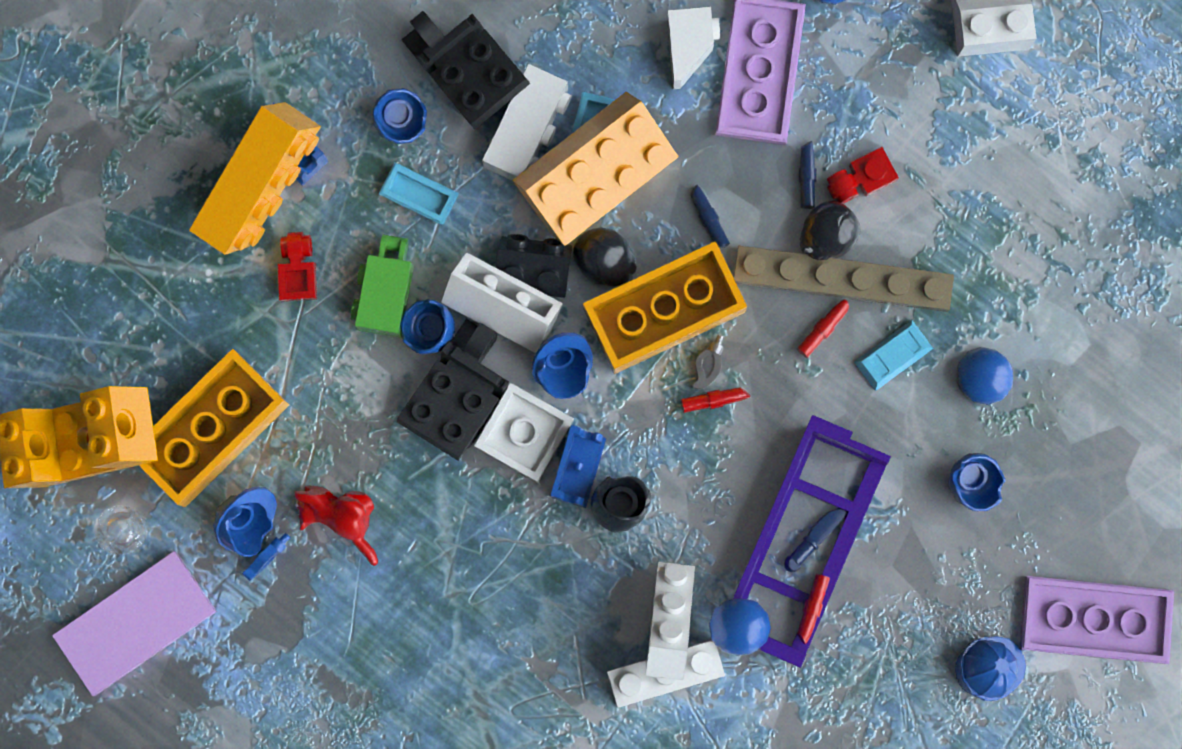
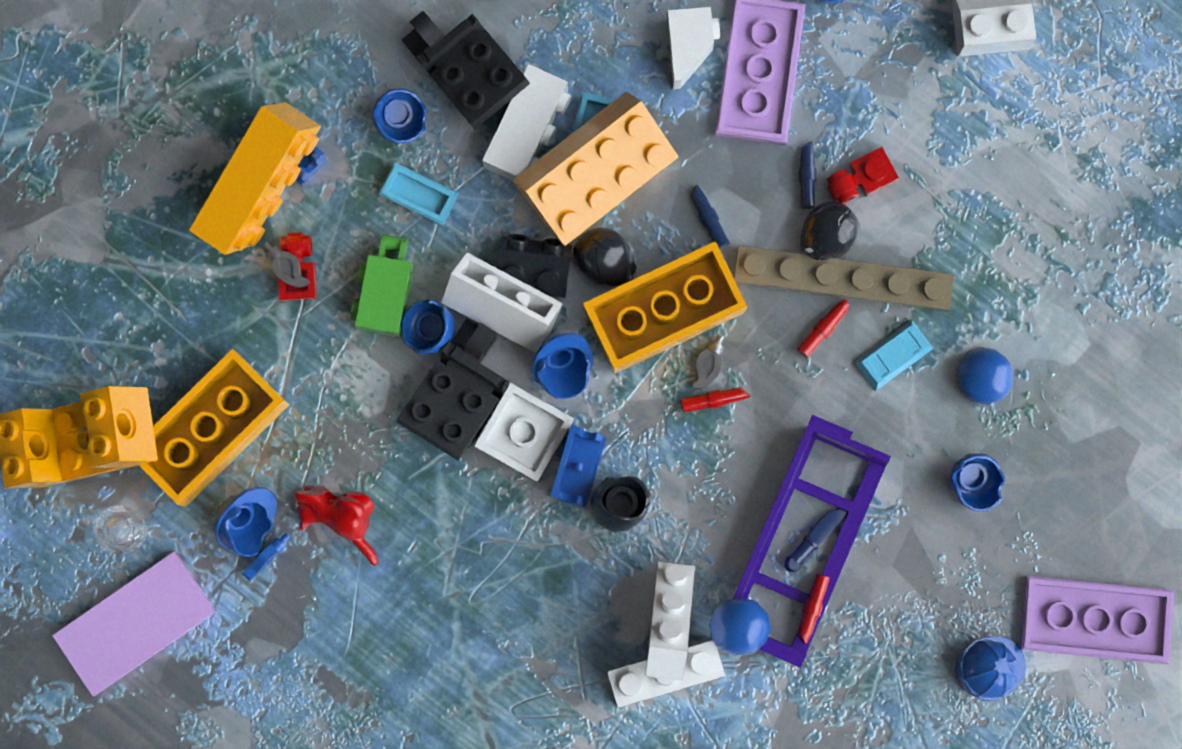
(286, 266): none -> flat silver piece

